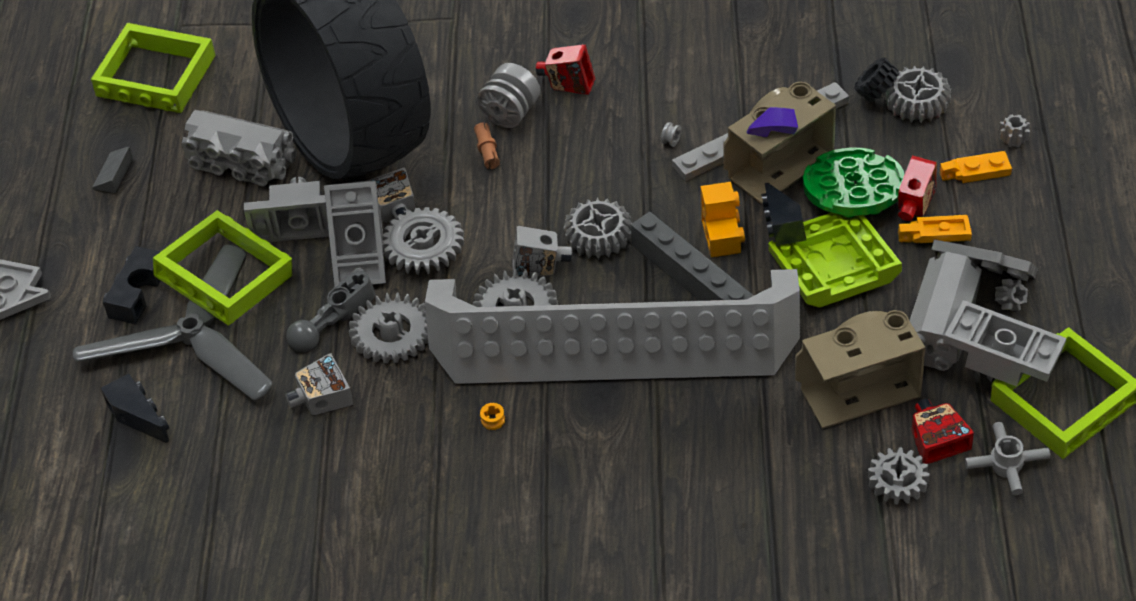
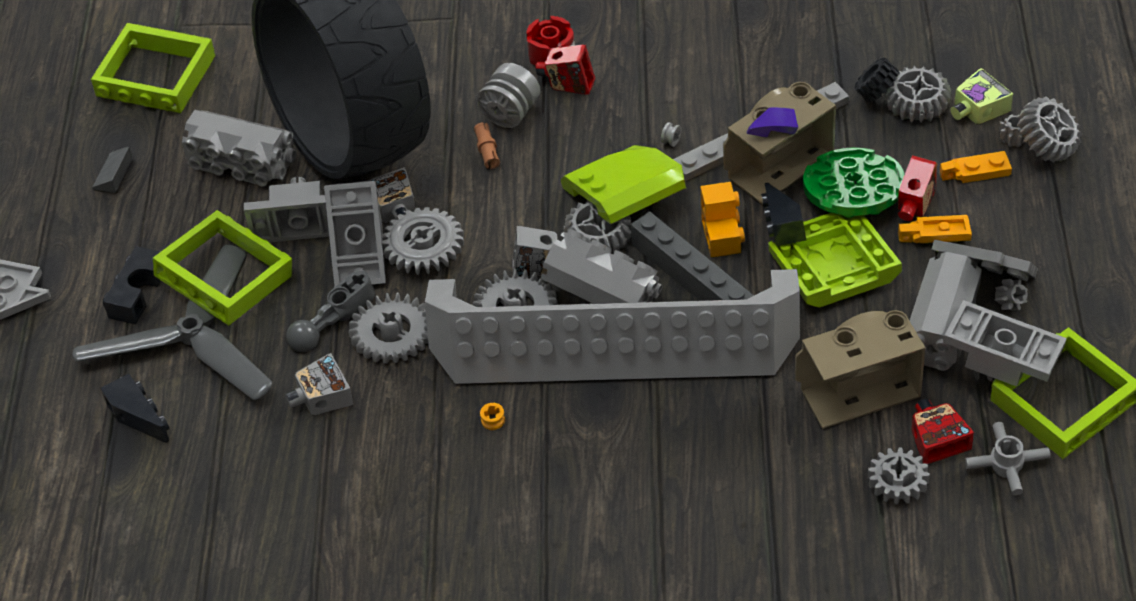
(548, 35): none -> red brick
(596, 274): none -> light grey brick
(626, 181): none -> lime wedge
(981, 98): none -> yellowish green torso
(1049, 129): none -> light grey gear

